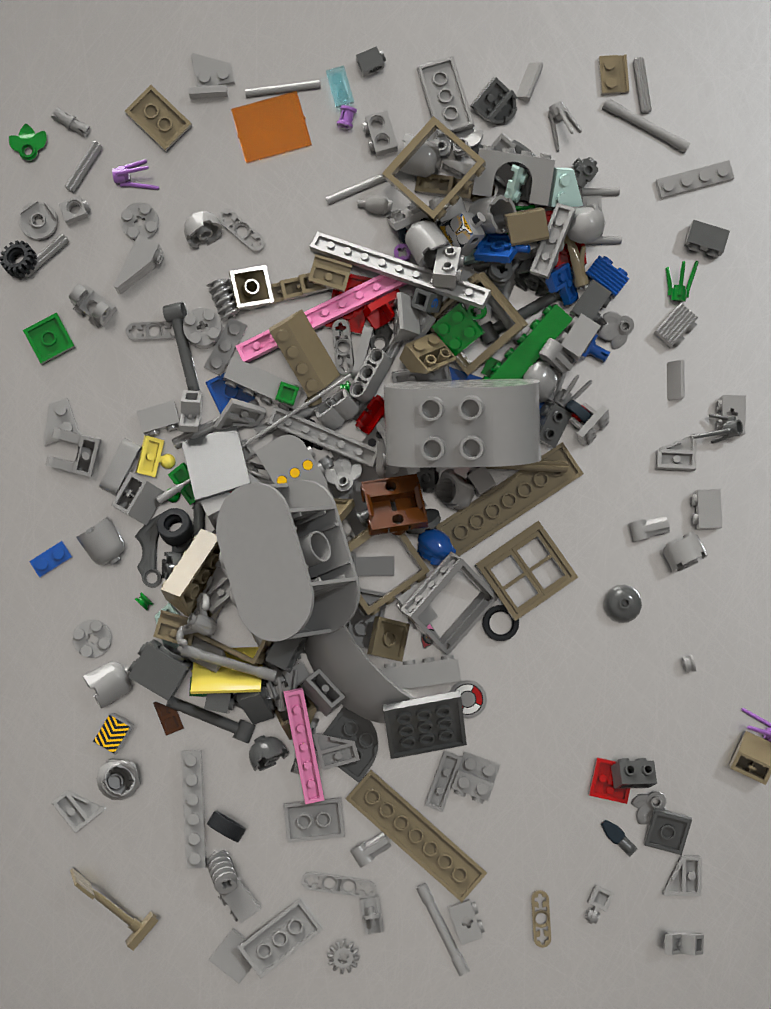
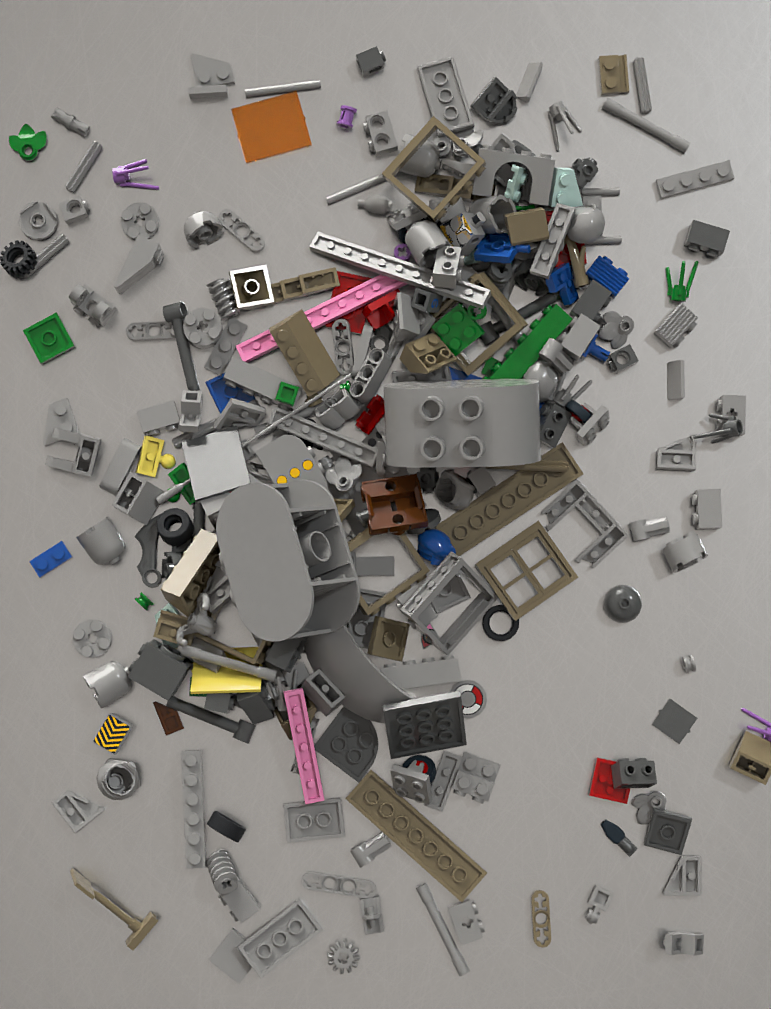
(158, 118): dark tan plate -> none
(265, 752): dark grey cylinder -> none
(329, 273): dark tan plate -> none
(335, 751): light grey wing -> none
(339, 86): clear light blue plate -> none
(414, 778): none -> light grey plate
(451, 595): none -> light grey tile
(612, 532): none -> light grey wedge
(628, 353): none -> dark grey brick
(674, 721): none -> dark grey piece

